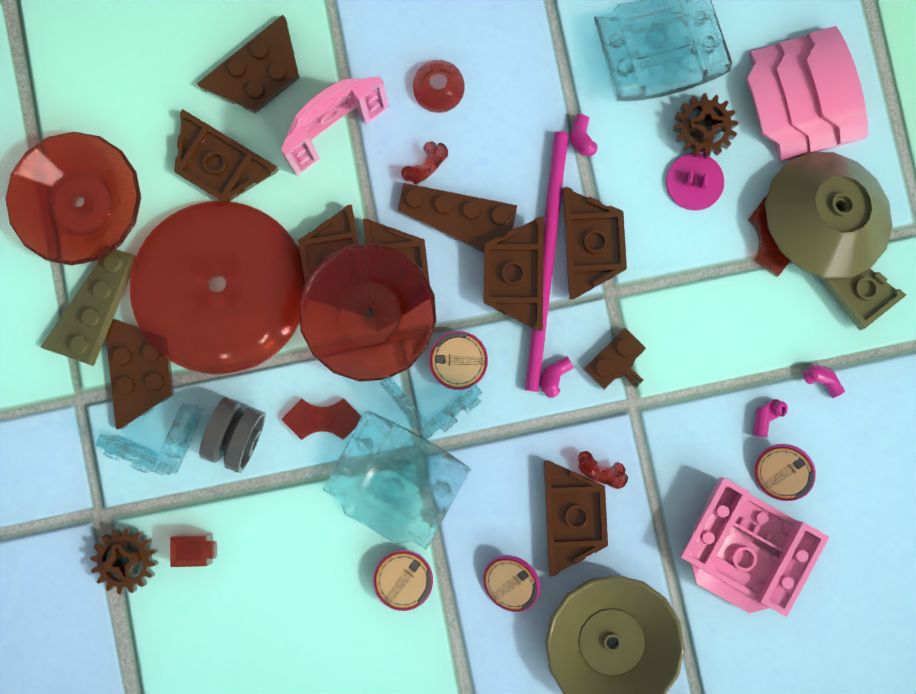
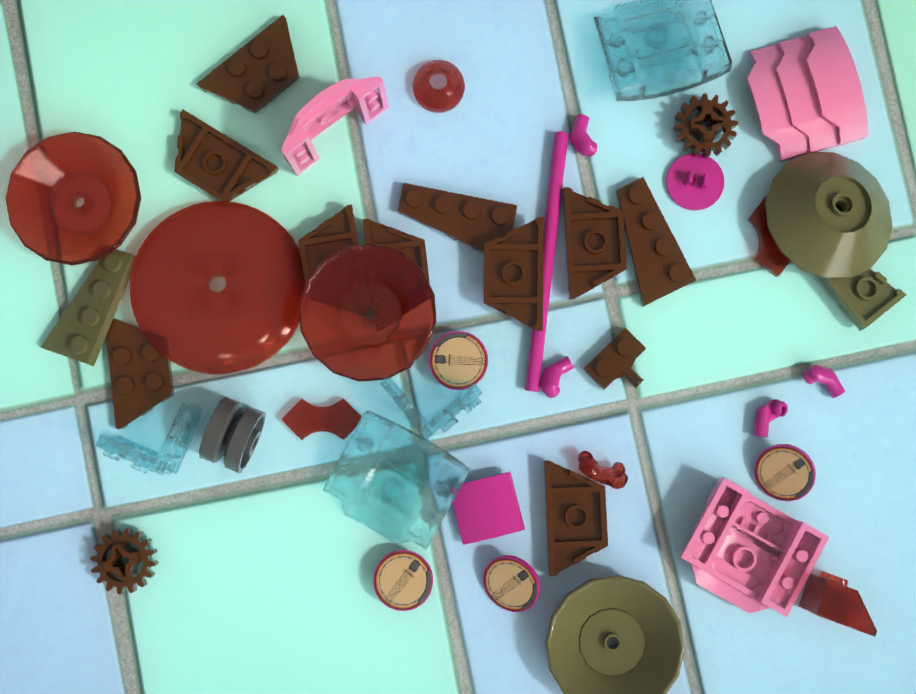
(192, 550): clear red brick -> none
(435, 156): clear red piece -> none
(488, 508): none -> dark pink slope
(654, 250): none -> reddish brown wing
(833, 600): none -> clear red slope

